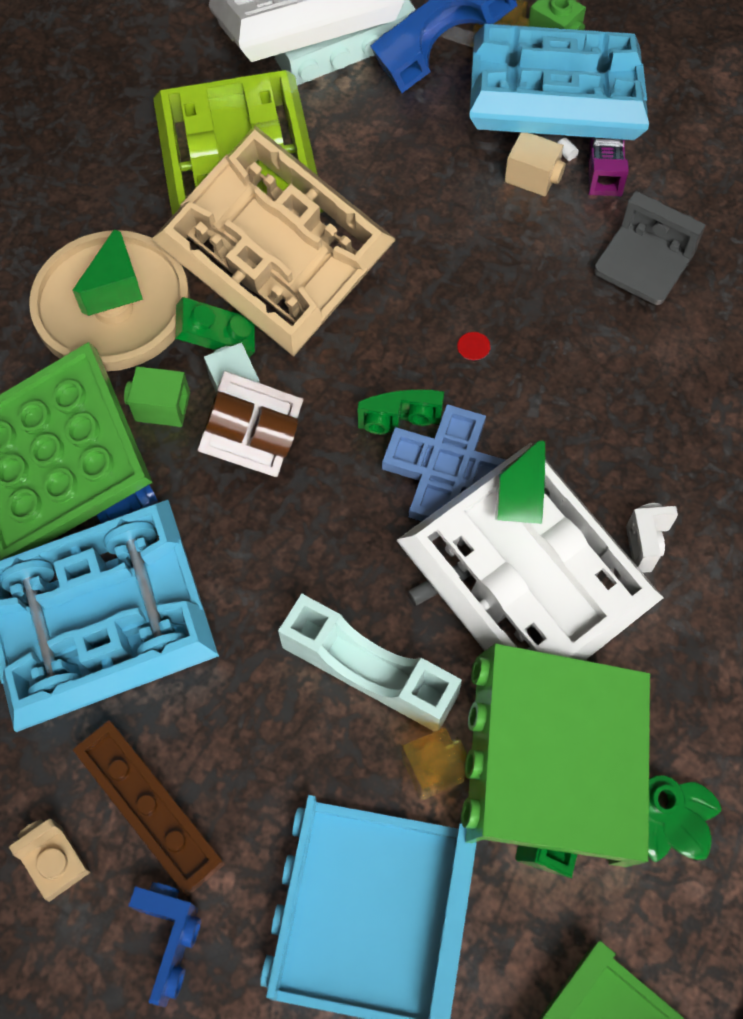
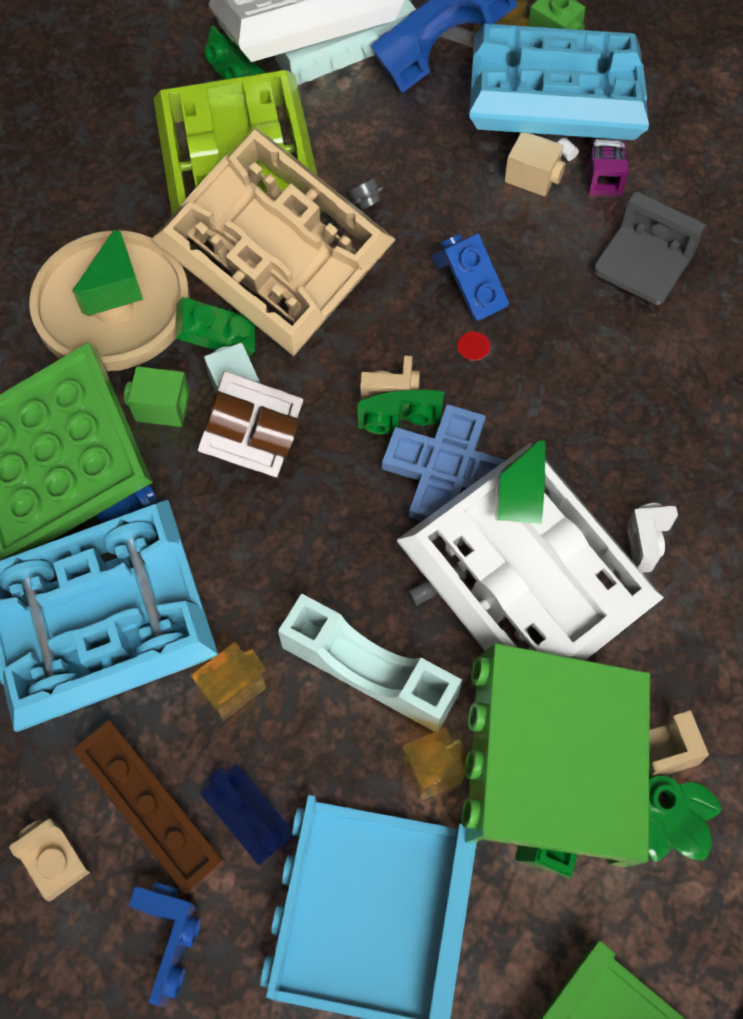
(227, 57): none -> green hinge
(230, 680): none -> clear yellow brick
(247, 813): none -> clear blue hinge
(365, 193): none -> dark grey plate
(384, 382): none -> tan bracket
(473, 274): none -> blue bracket
(676, 746): none -> tan panel

